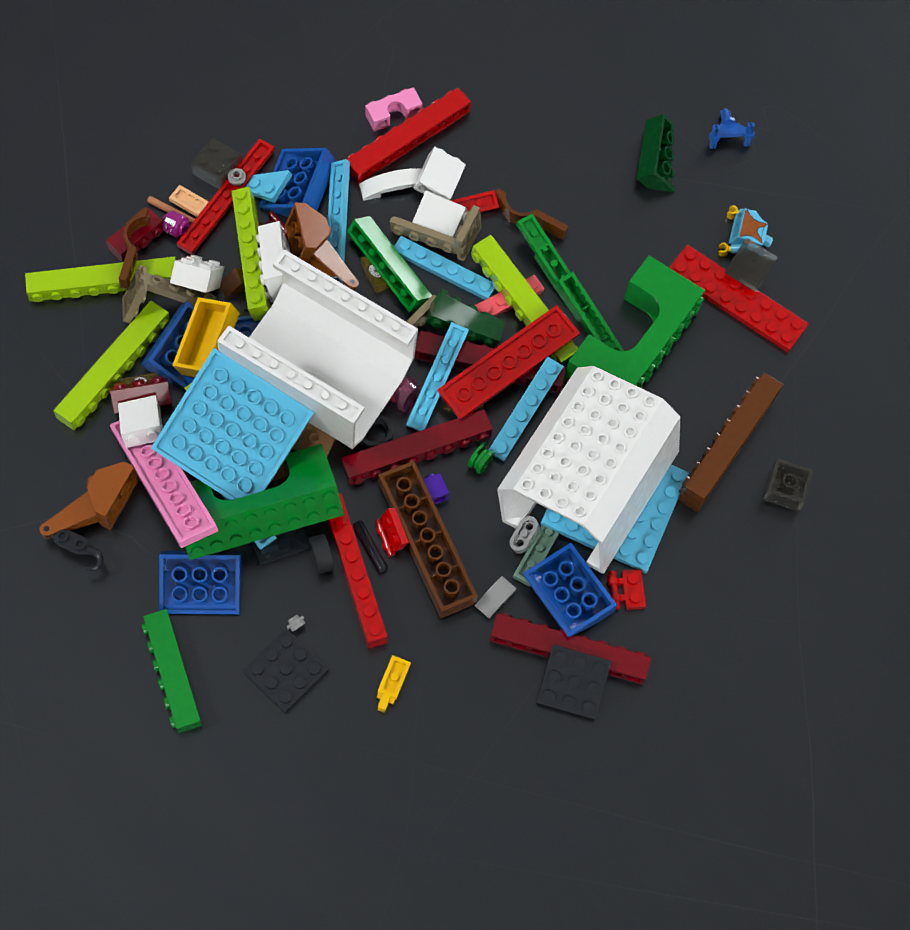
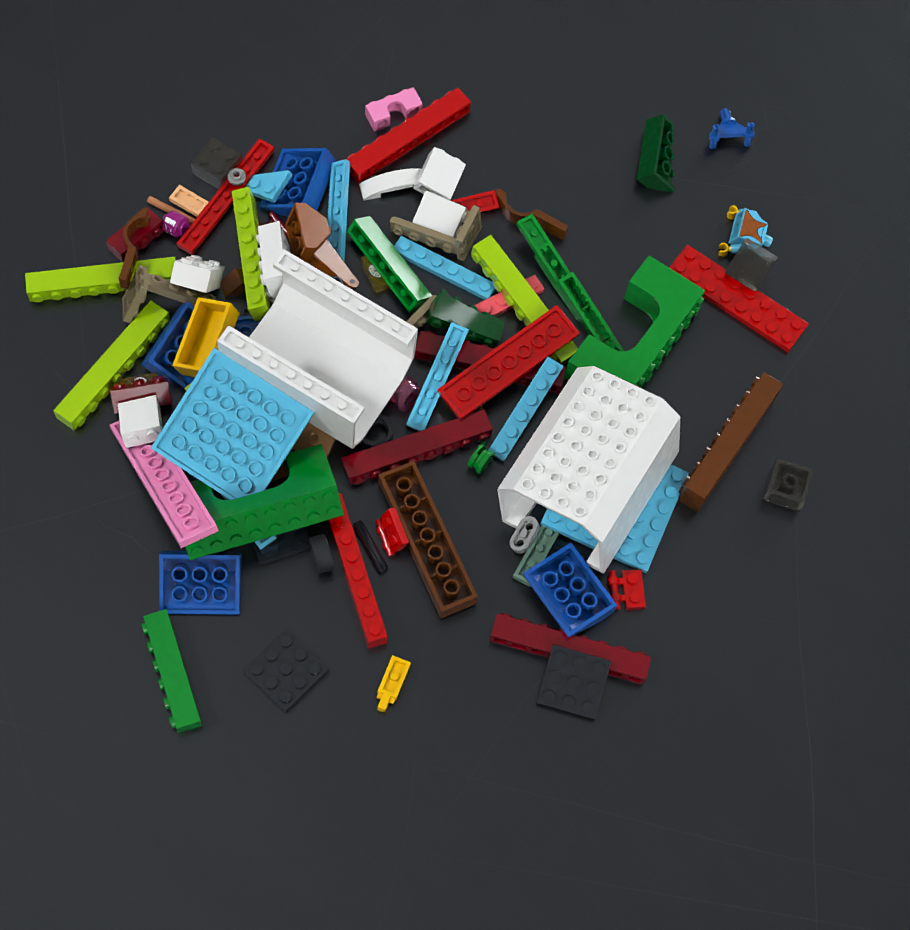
(101, 503): dark orange slope -> none
(295, 622): light grey plate -> none
(436, 488): dark purple brick -> none
(495, 597): light grey slope -> none

